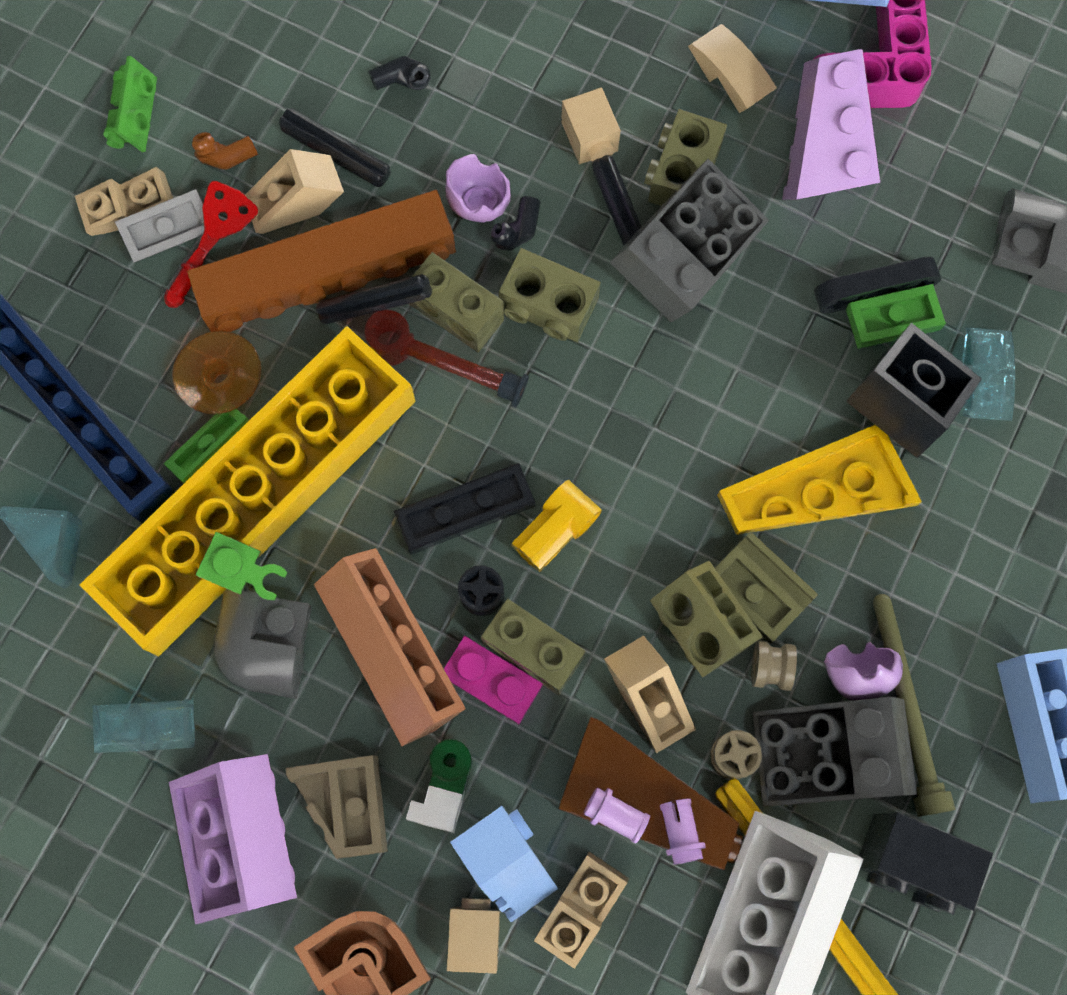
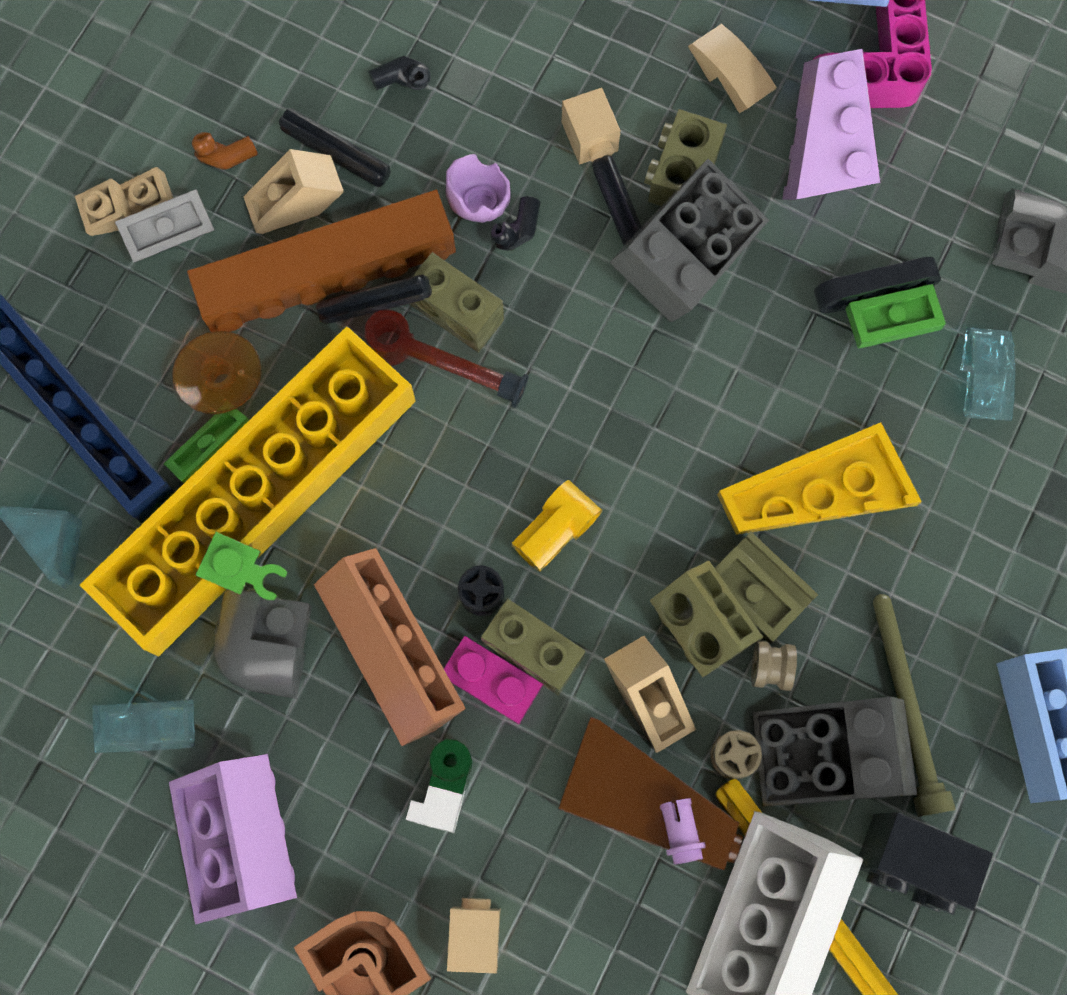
(134, 94): bright green hinge -> none
(213, 232): red piece -> none
(346, 803): dark tan wing -> none
(464, 508): black tile -> none
(504, 862): light blue wedge -> none
(555, 286): olive brick -> none
(581, 910): tan slope -> none
(616, 815): lavender pin -> none
(864, 674): lavender hair -> none
(914, 390): black brick -> none

